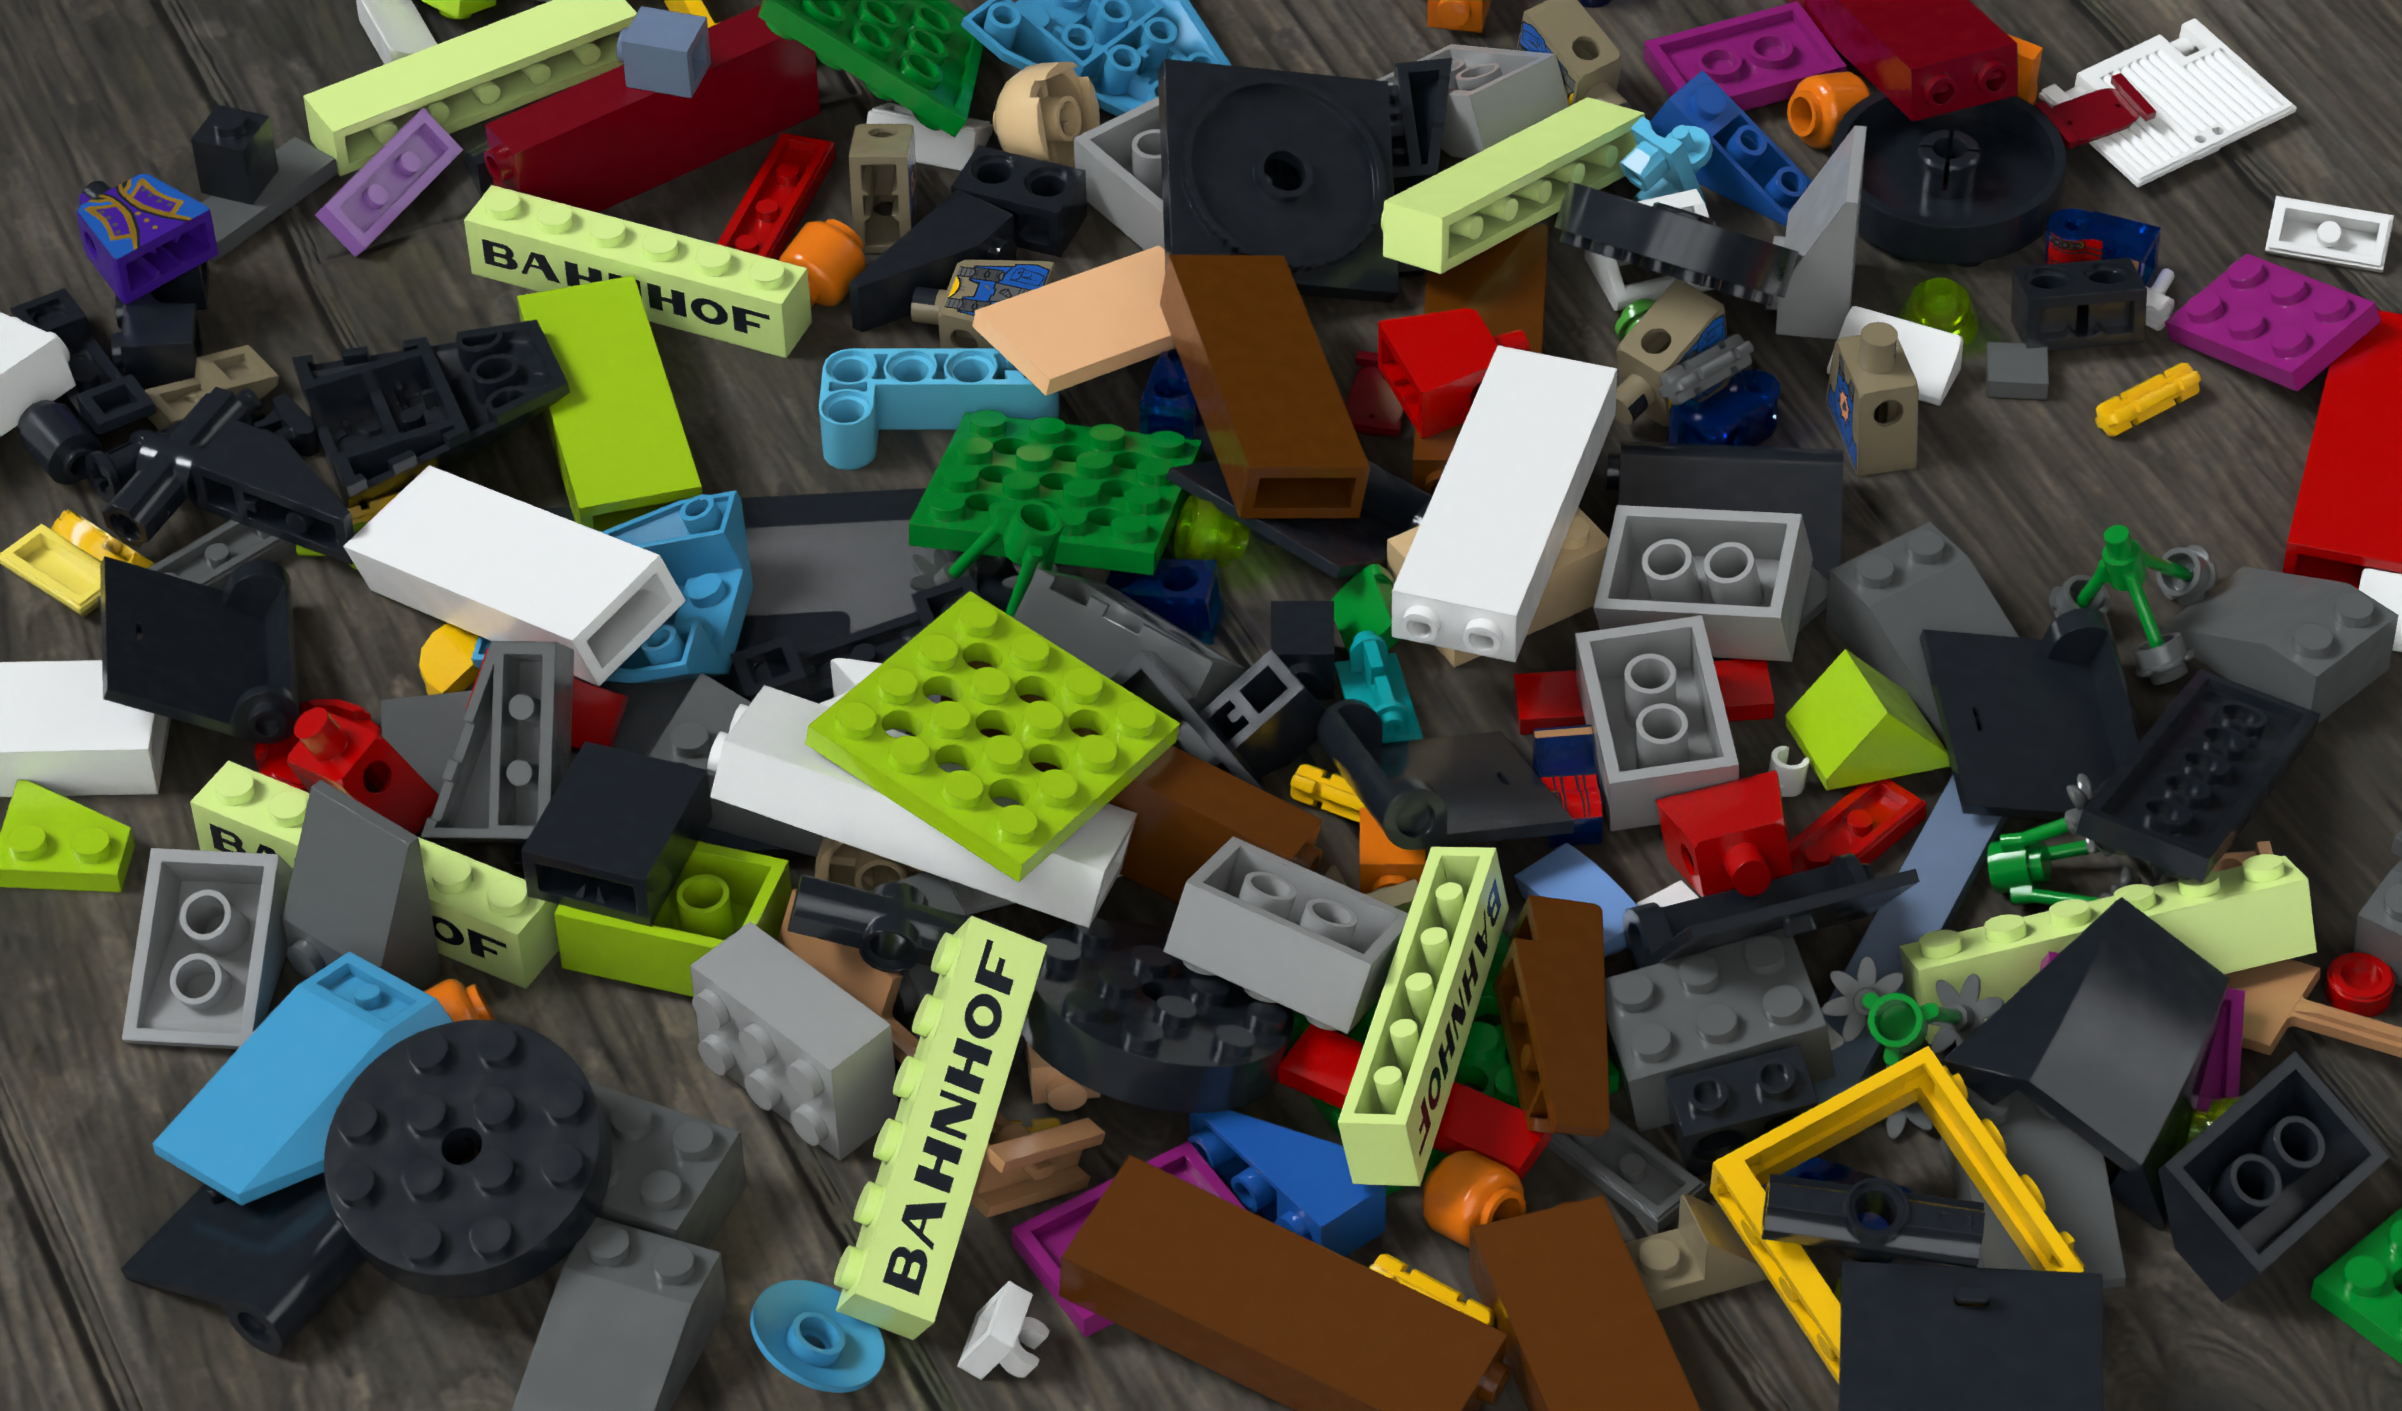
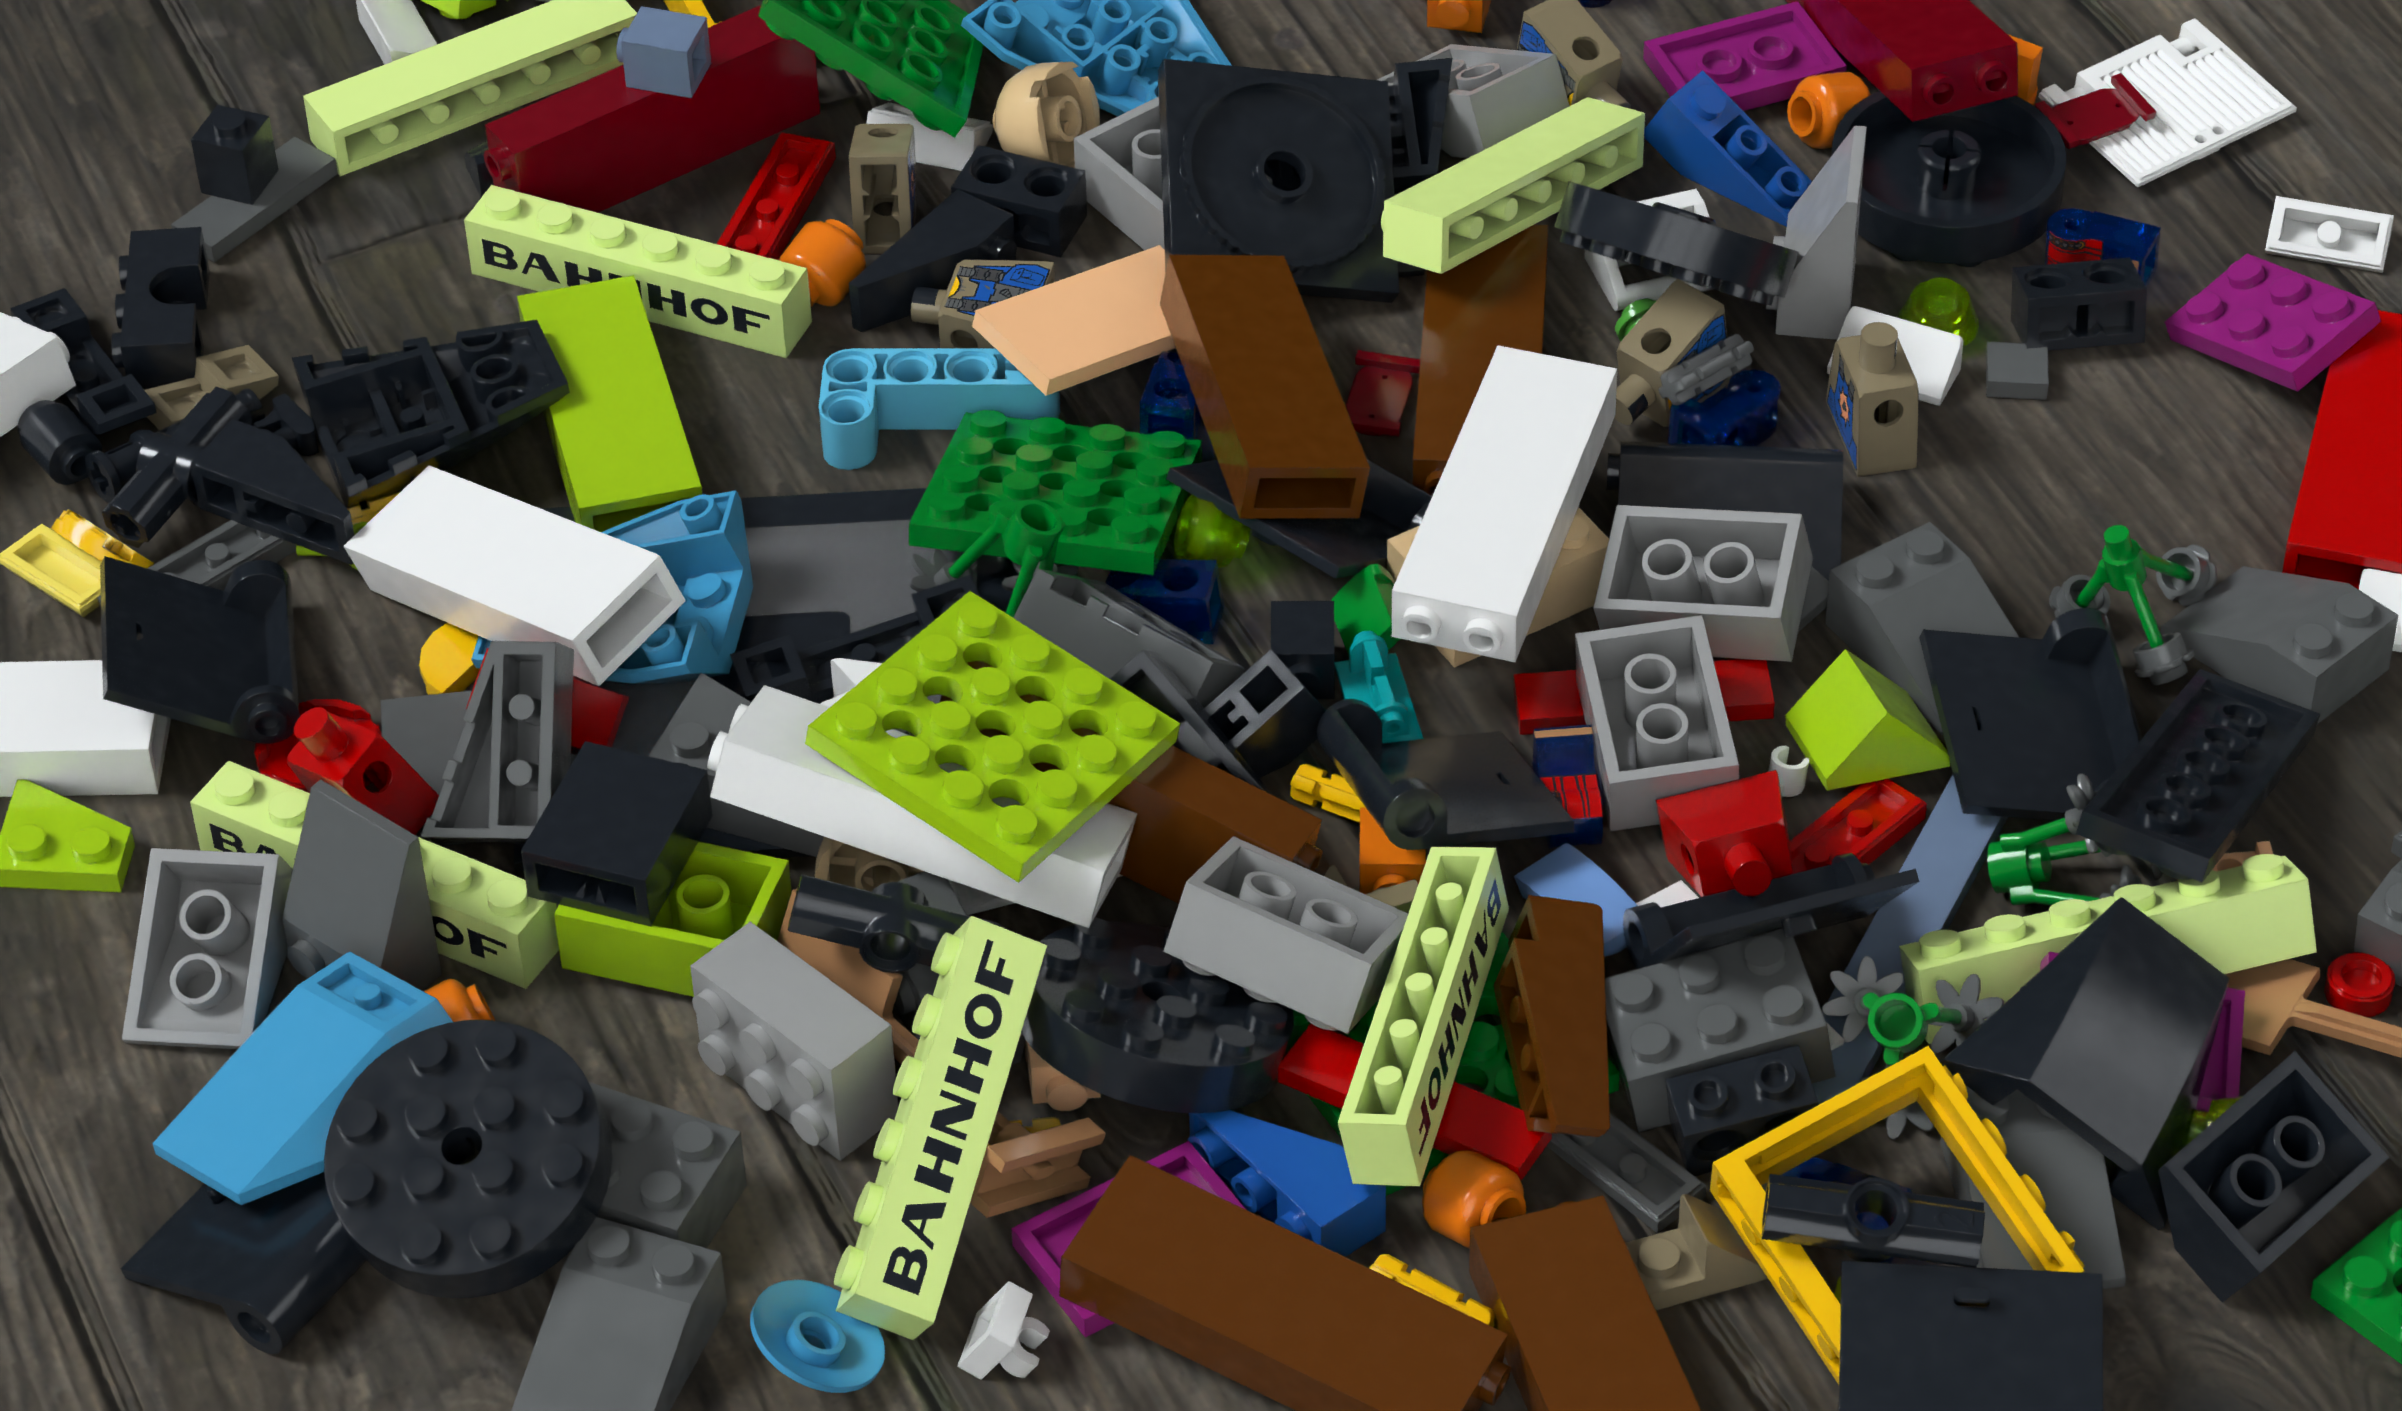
(143, 234): dark purple torso -> none
(389, 182): medium lavender plate -> none
(1439, 364): red torso -> none
(1666, 164): medium azure hips -> none
(2147, 399): yellow axle -> none
(2158, 305): white hand -> none

